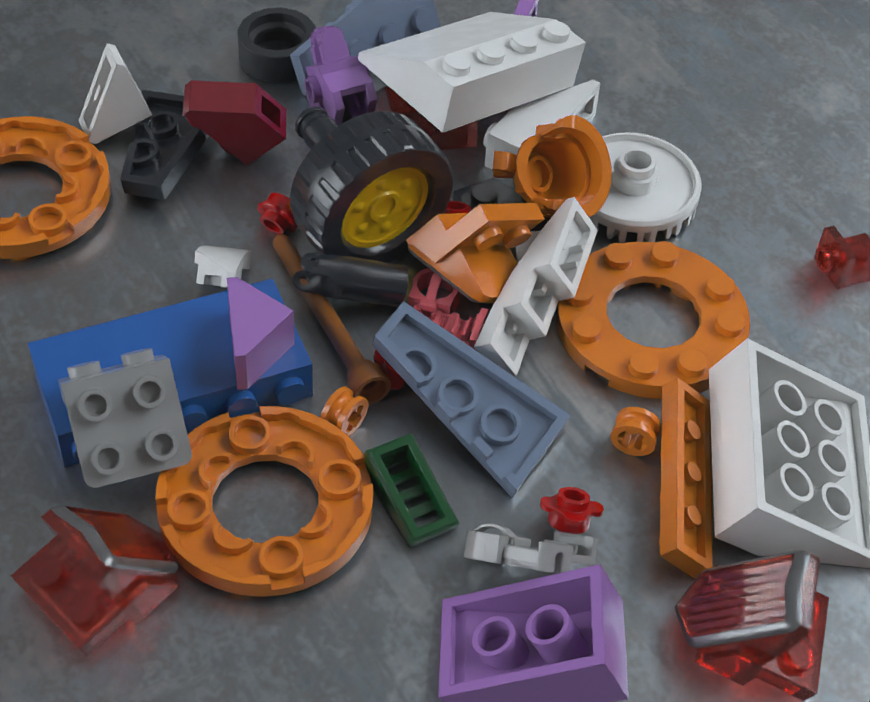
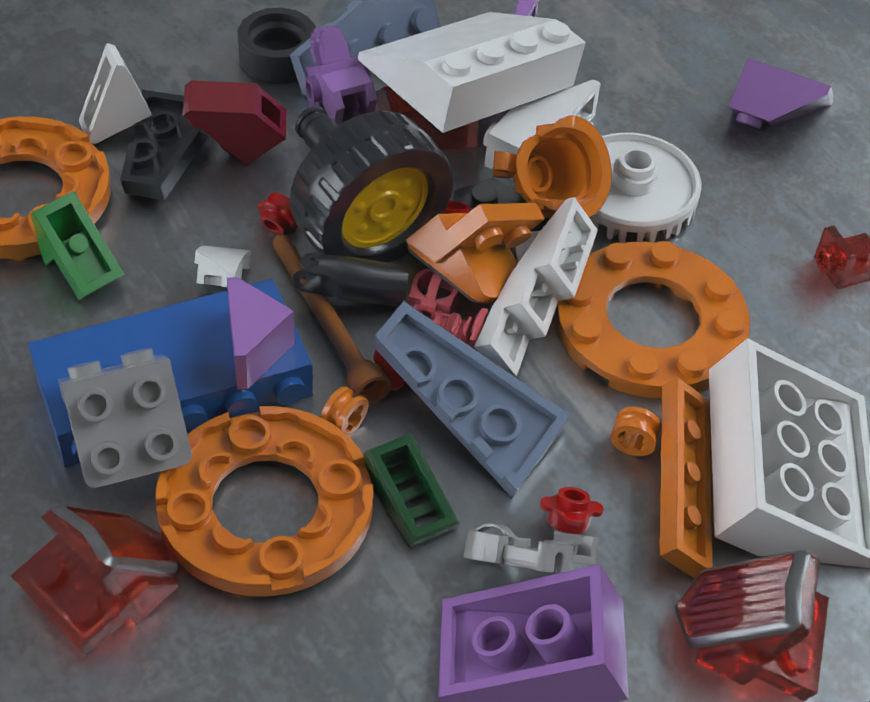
(75, 244): none -> green slope
(776, 95): none -> medium lavender slope

